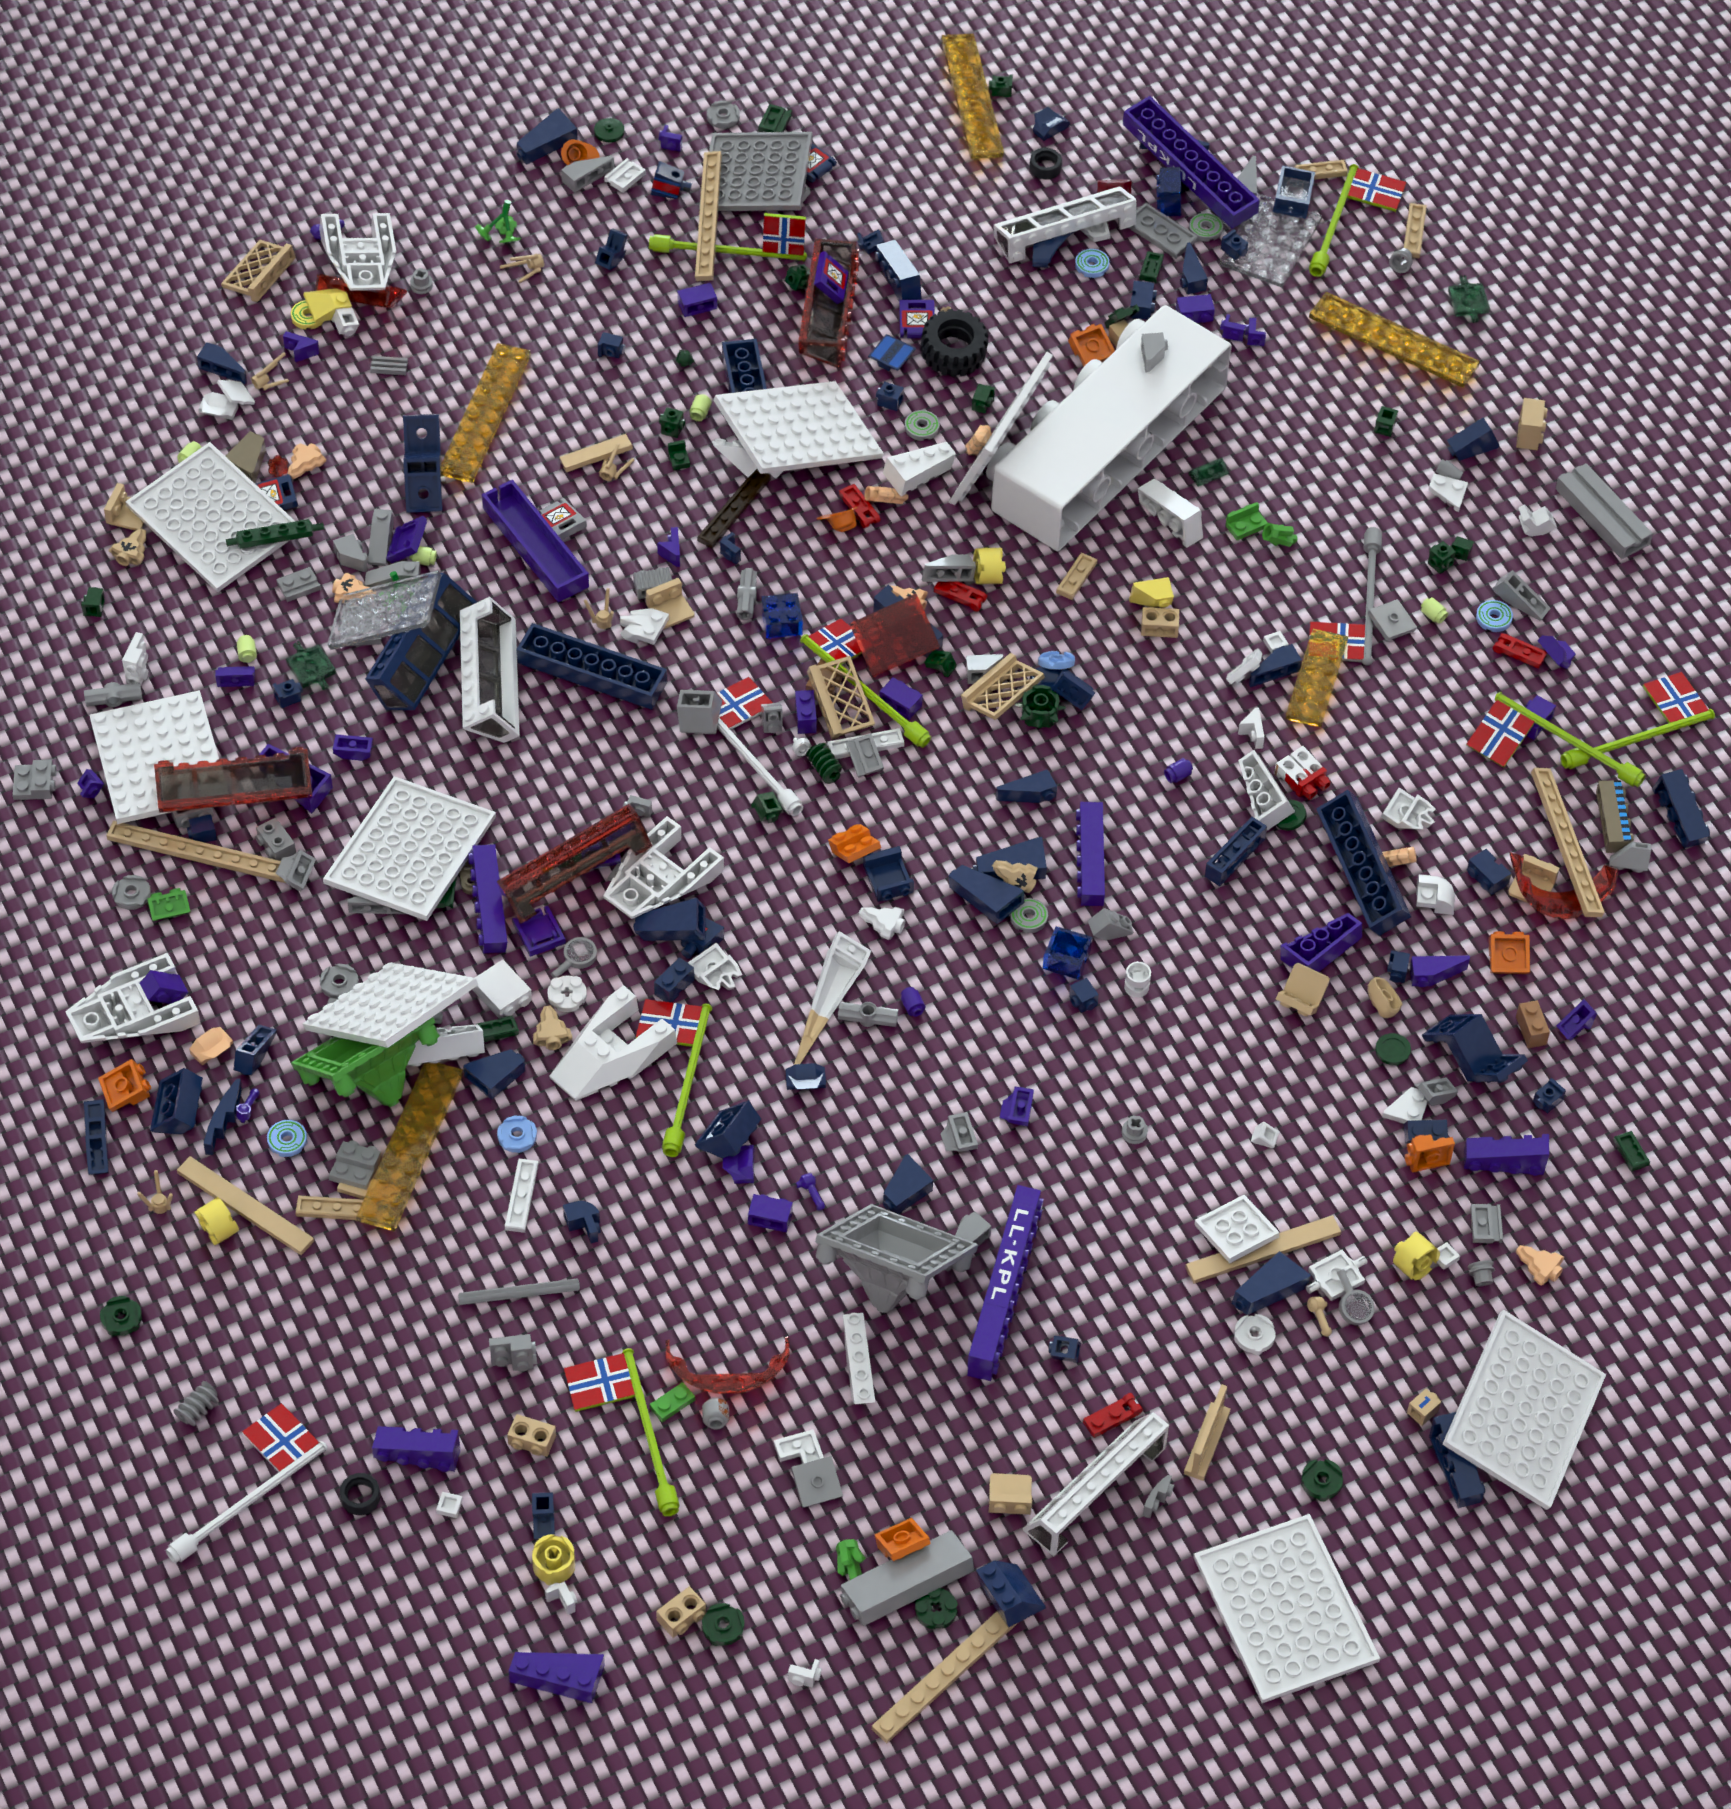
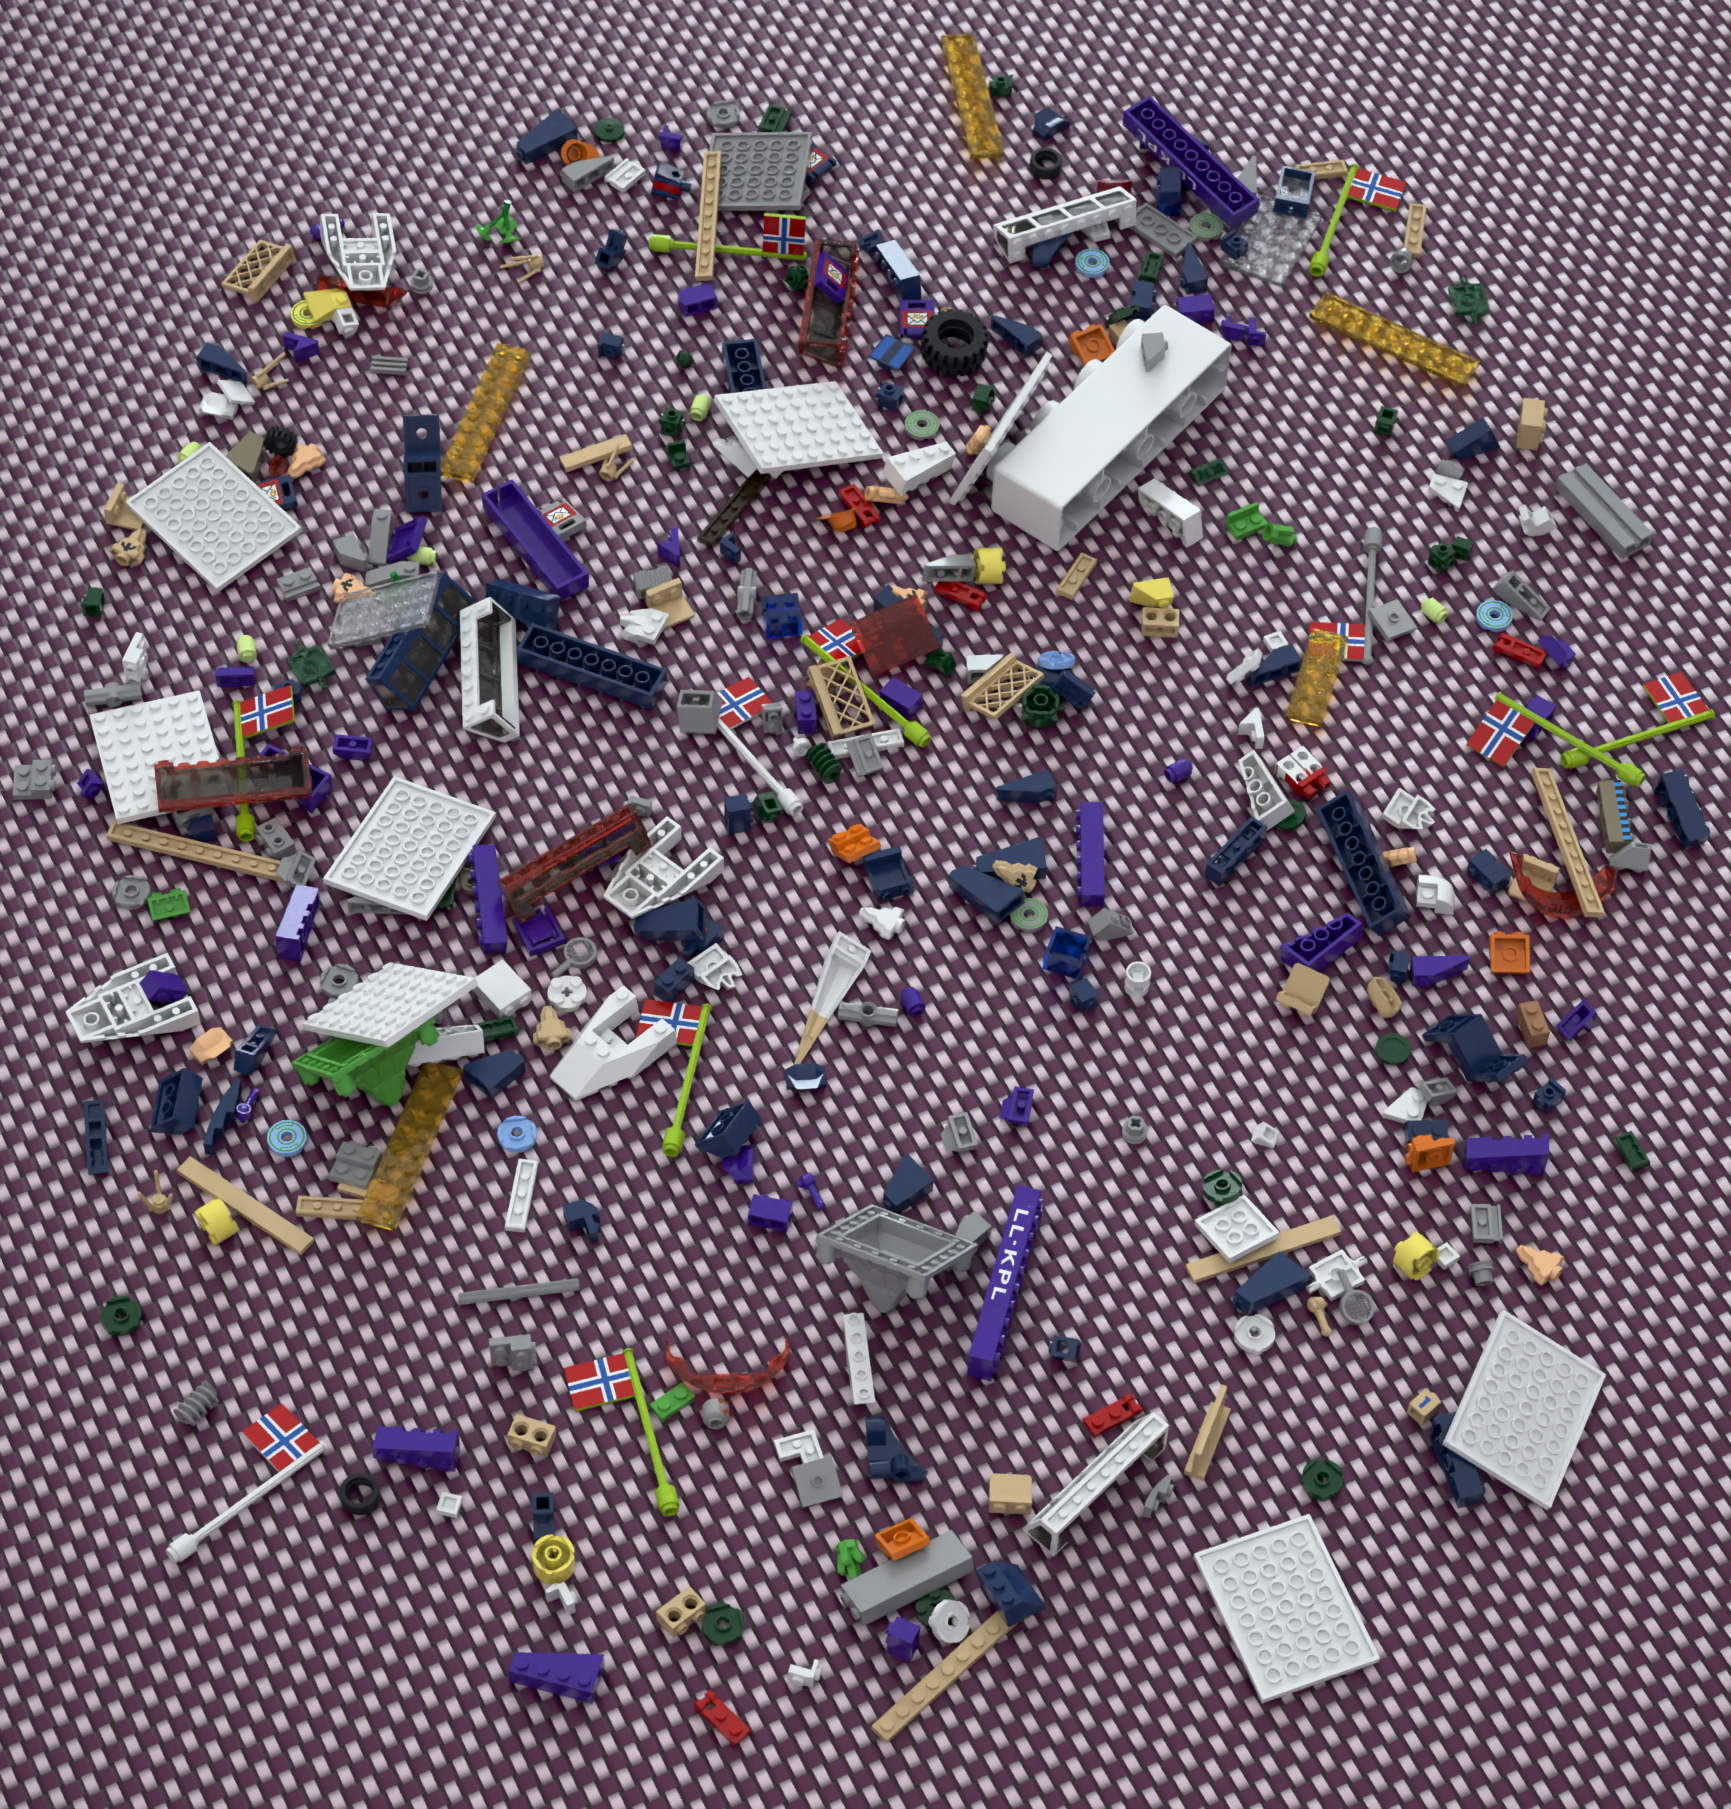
(125, 1085): orange plate -> none
(253, 718): none -> flag
(274, 533): dark green plate -> none
(280, 441): none -> black tyre
(297, 923): none -> wedge
(525, 603): none -> dark blue wedge
(603, 618): tan plant -> none
(722, 1718): none -> red plate
(738, 813): none -> dark blue brick
(887, 1455): none -> dark blue panel
(902, 1638): none -> dark purple brick
(939, 1621): none -> white plate
(1017, 334): none -> dark blue slope
(1225, 1195): none -> dark green plate

